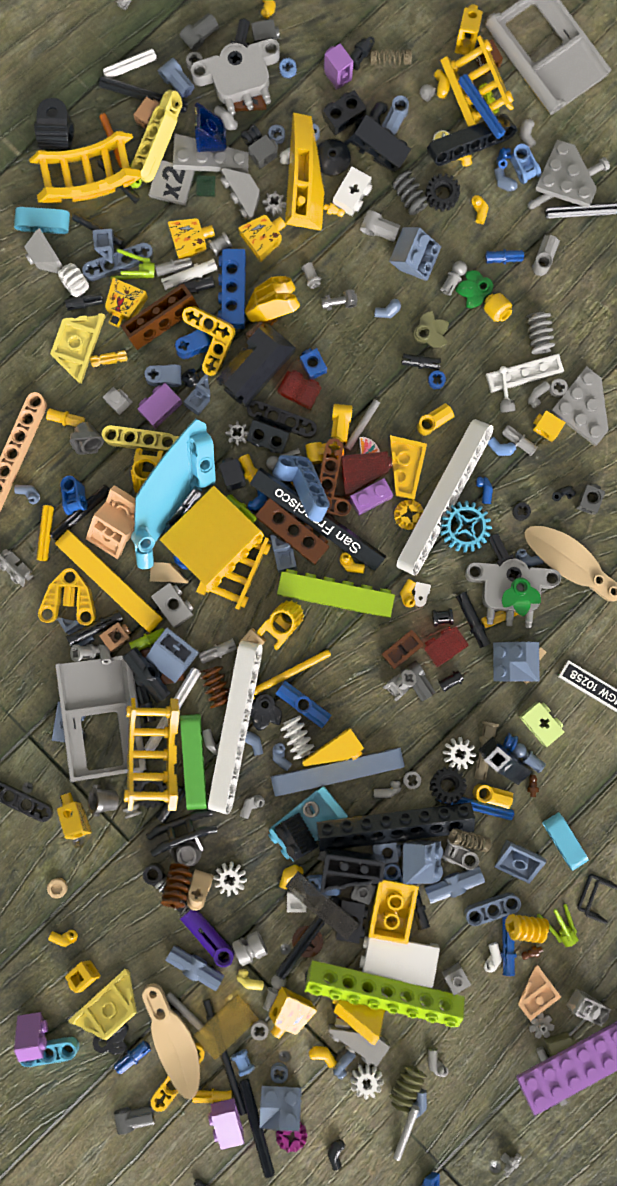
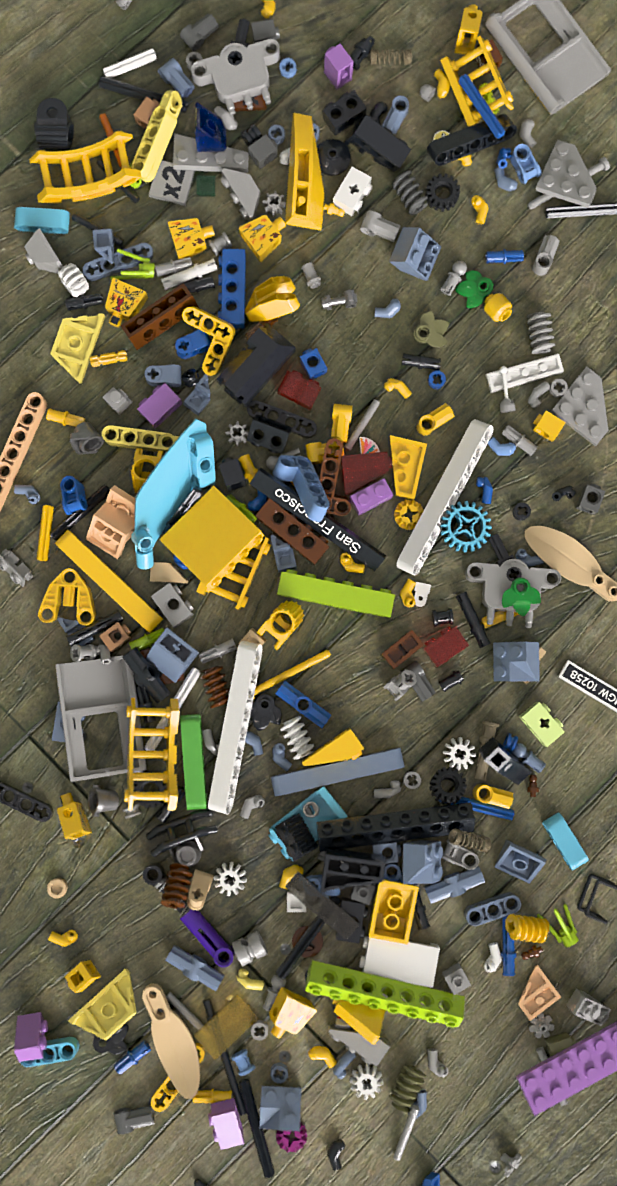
(399, 385): none -> yellow arm

